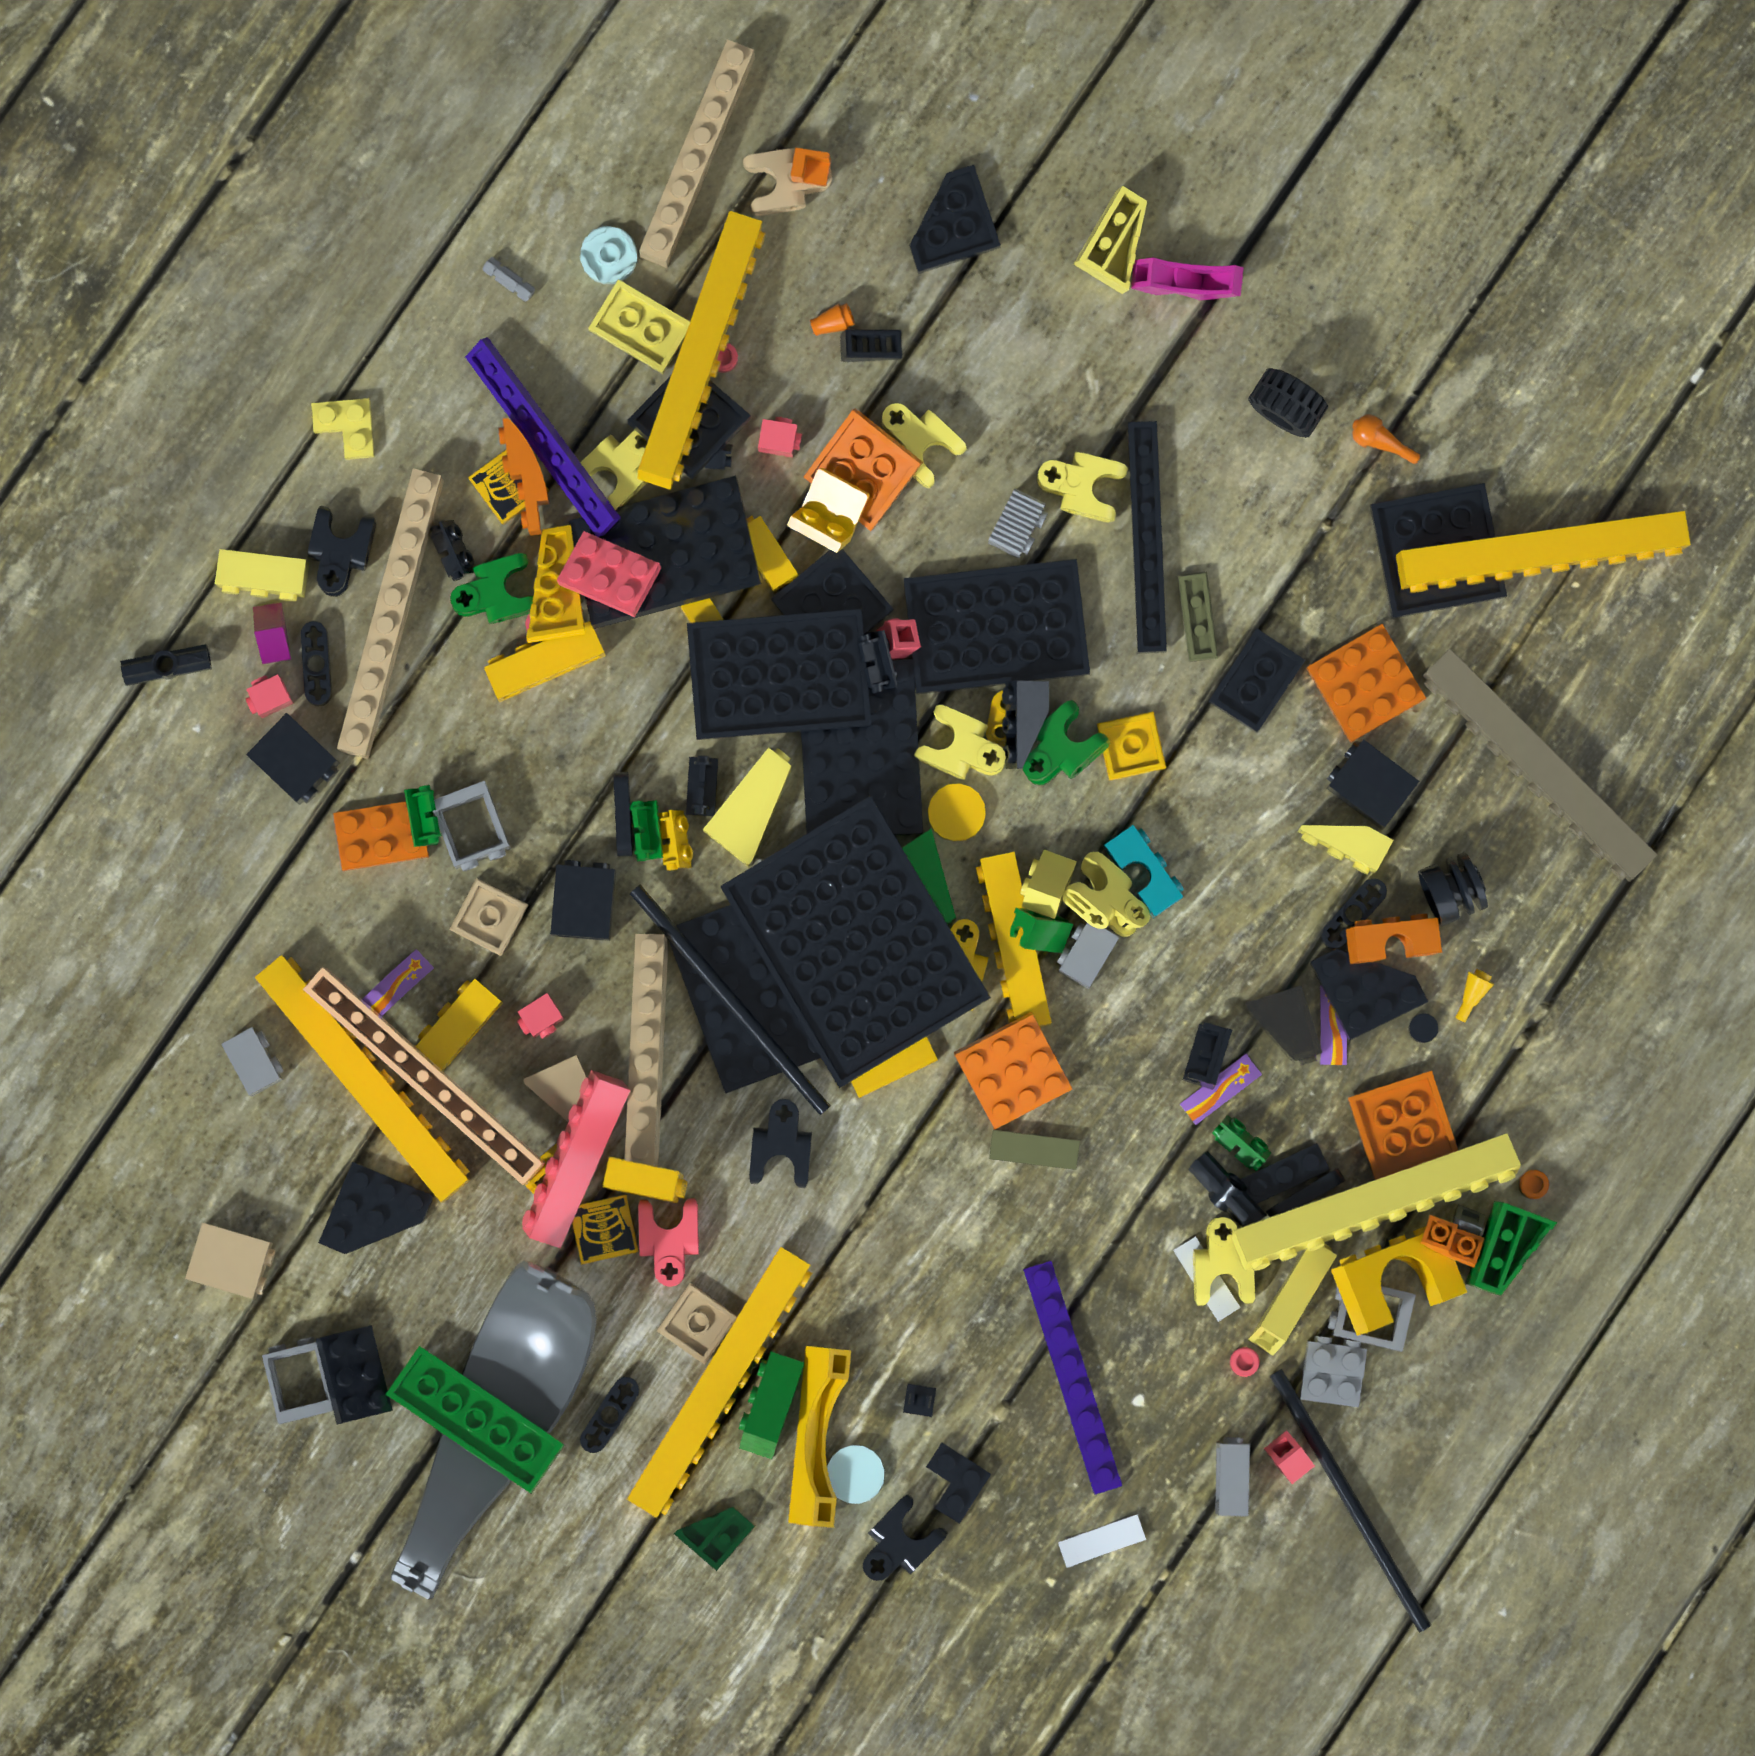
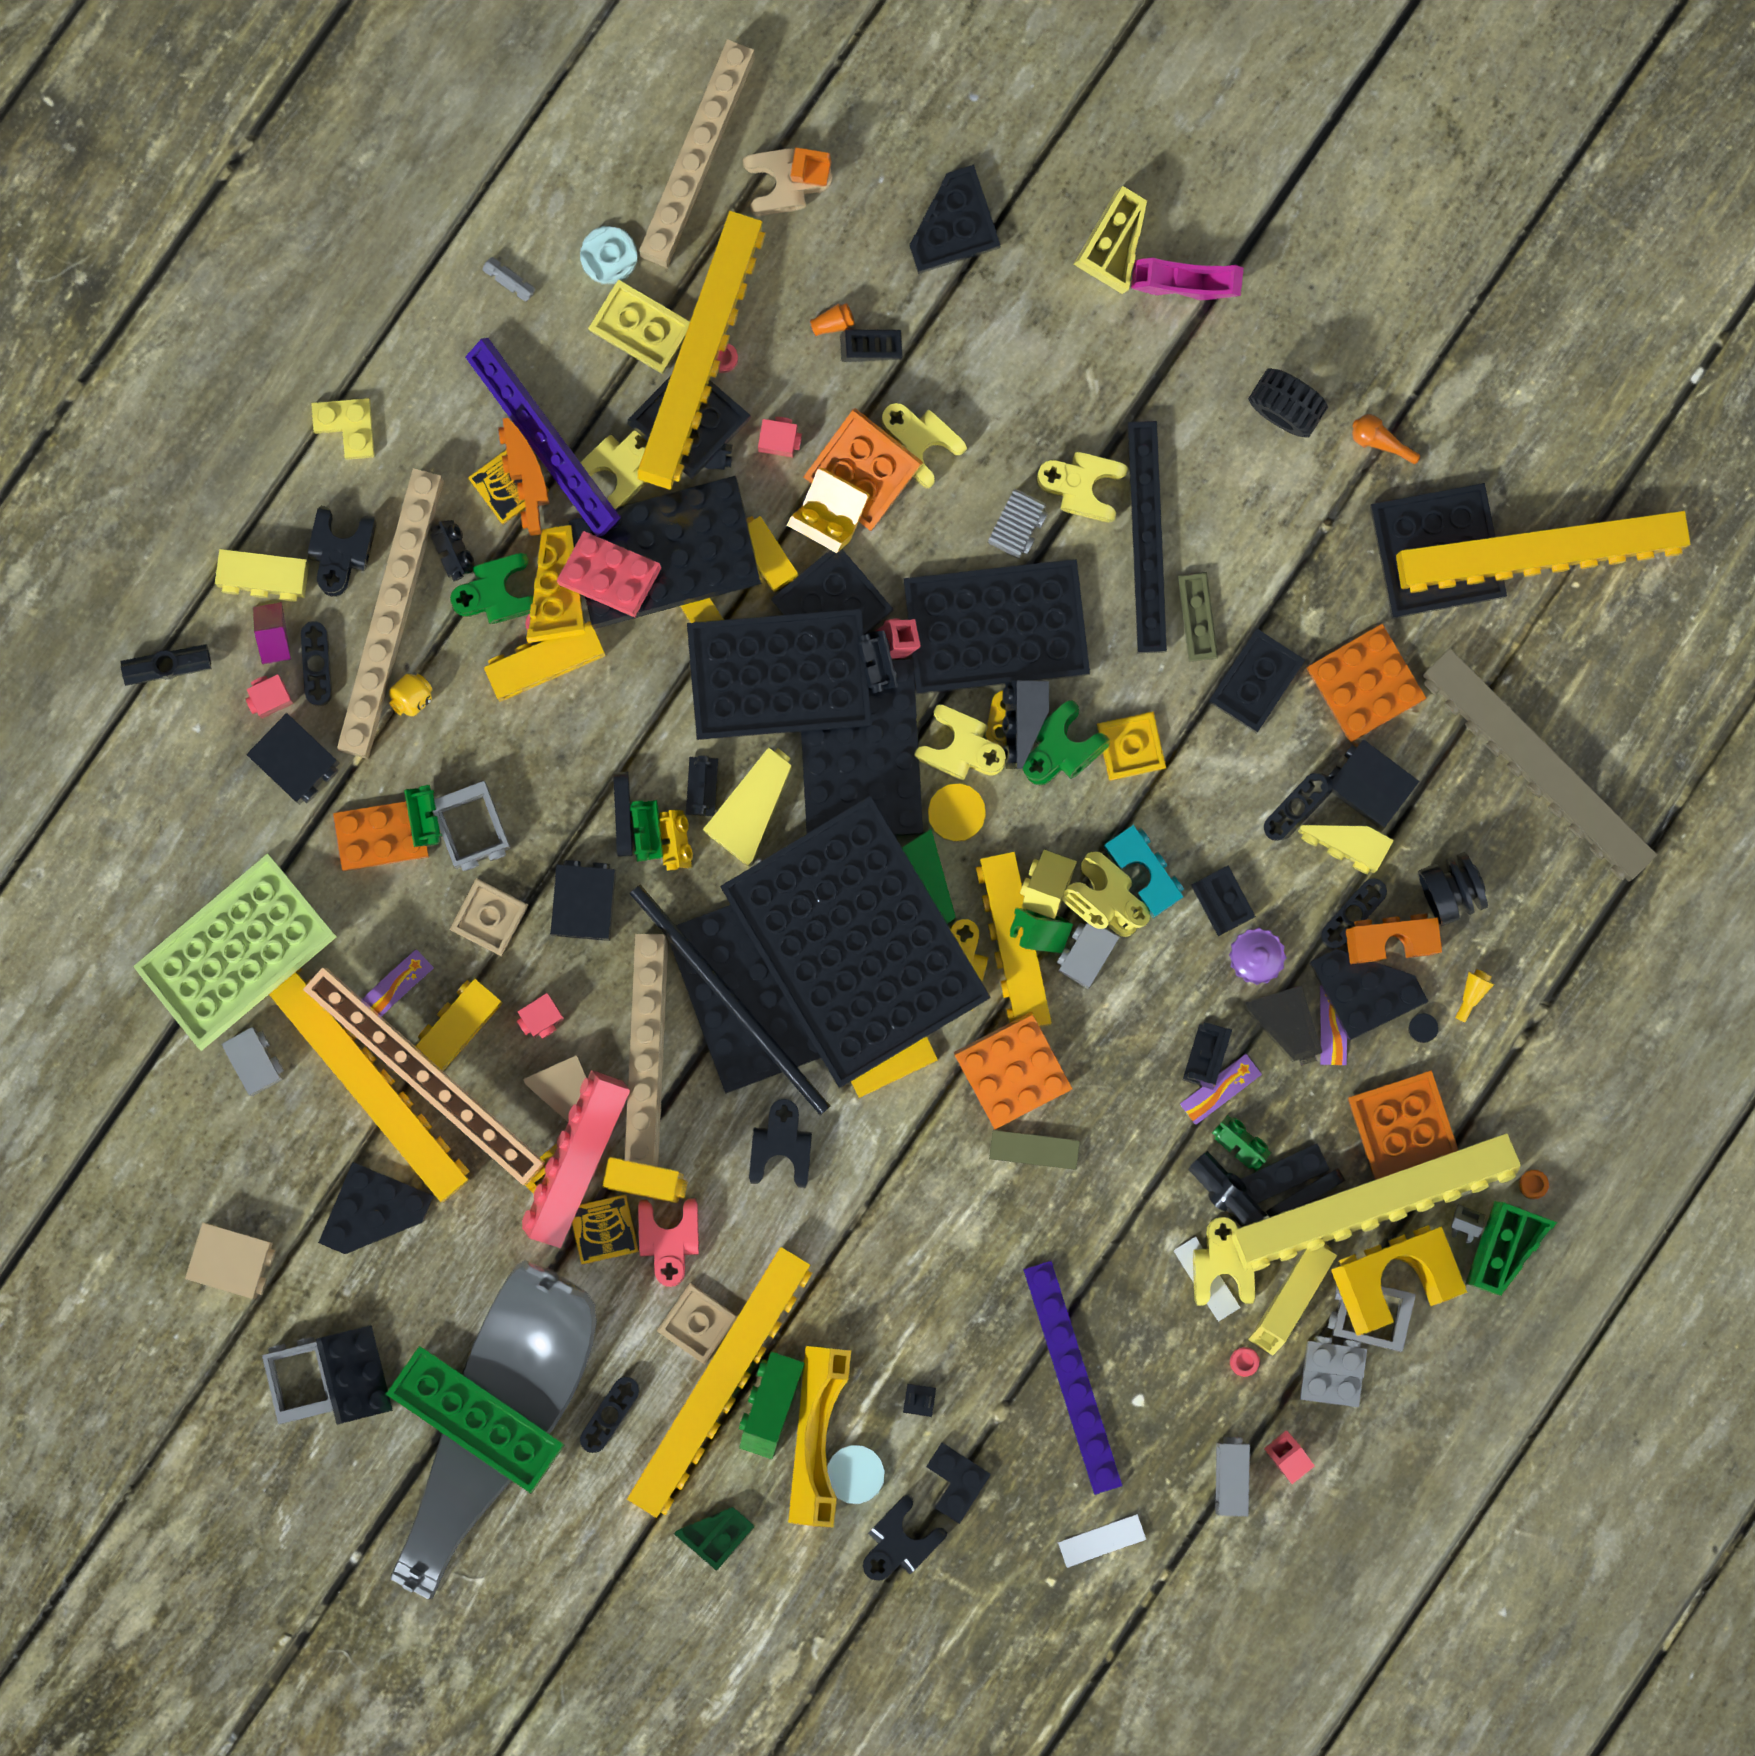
(234, 952): none -> yellowish green plate
(410, 694): none -> yellow head
(1223, 901): none -> black plate
(1257, 956): none -> medium lavender piece
(1290, 827): none -> black beam
(1350, 1500): black piece -> none
(1452, 1242): orange slope -> none

